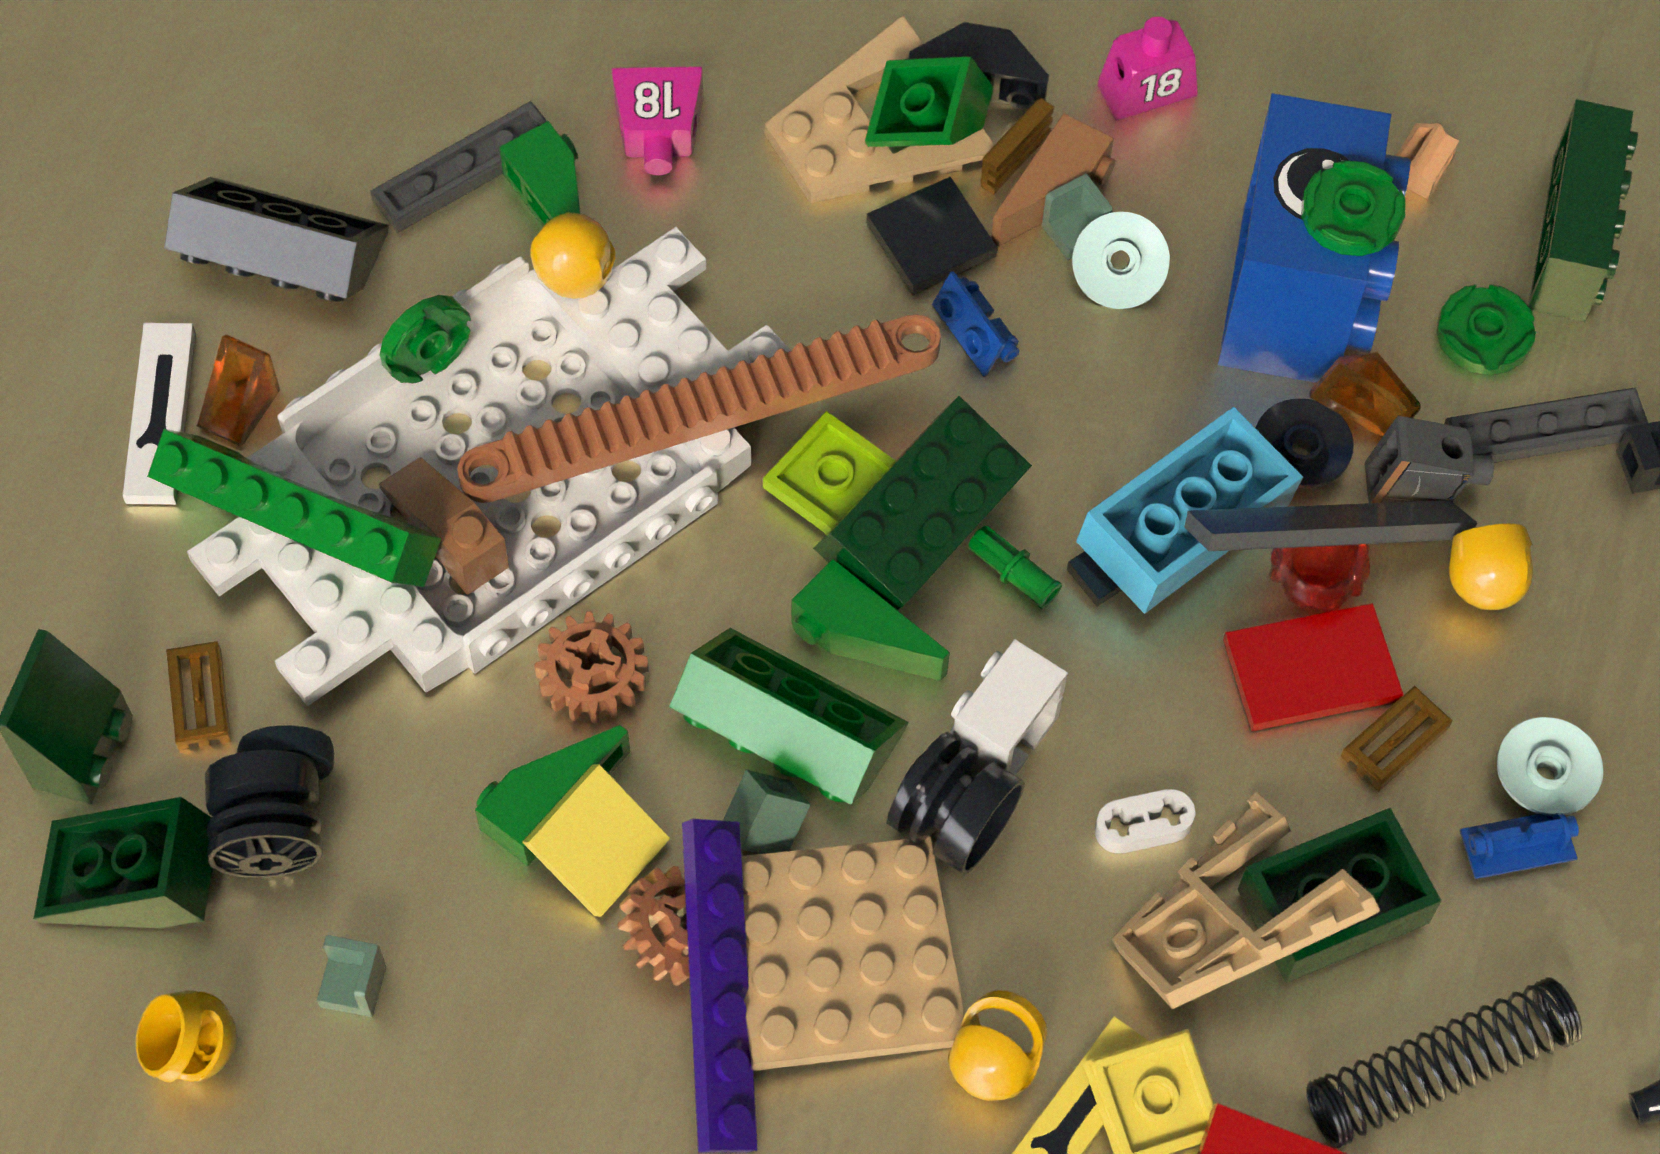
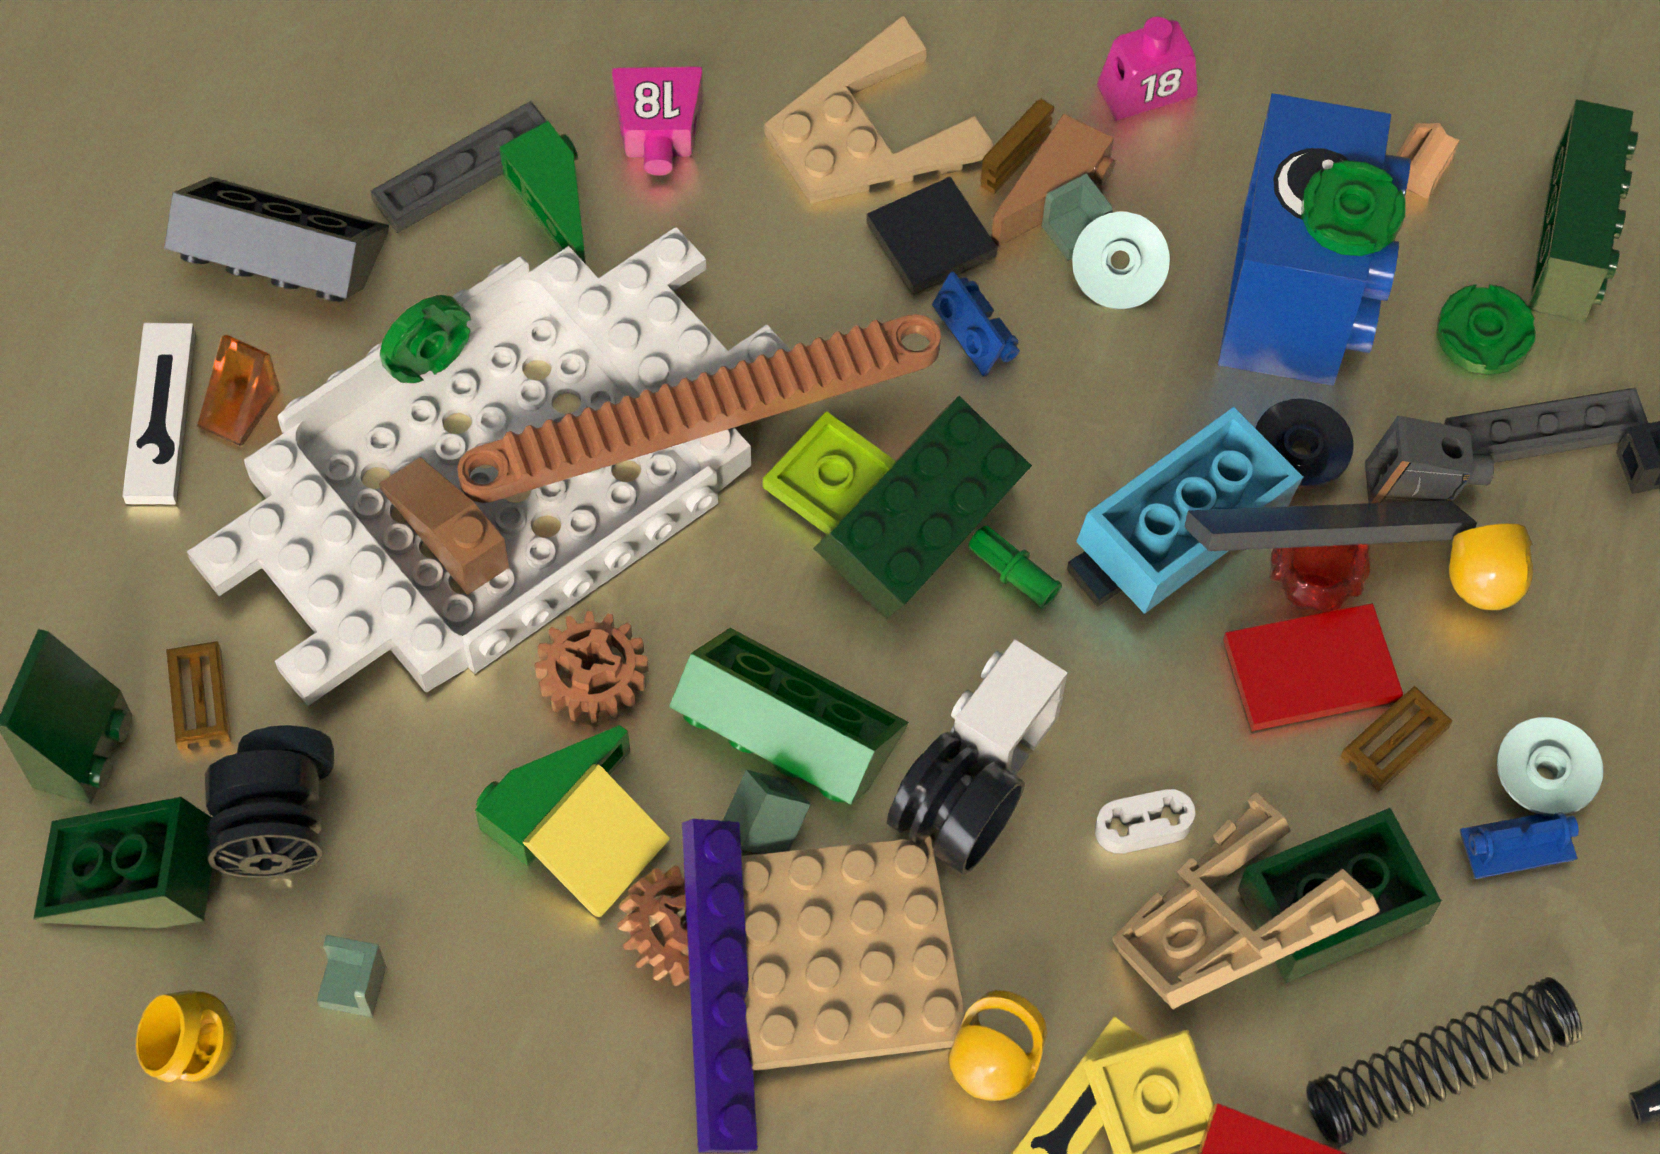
(294, 510): green arch -> none
(572, 255): yellow helmet -> none
(862, 626): green slope -> none
(929, 102): green slope -> none
(999, 55): black slope -> none
(1365, 392): clear orange slope -> none

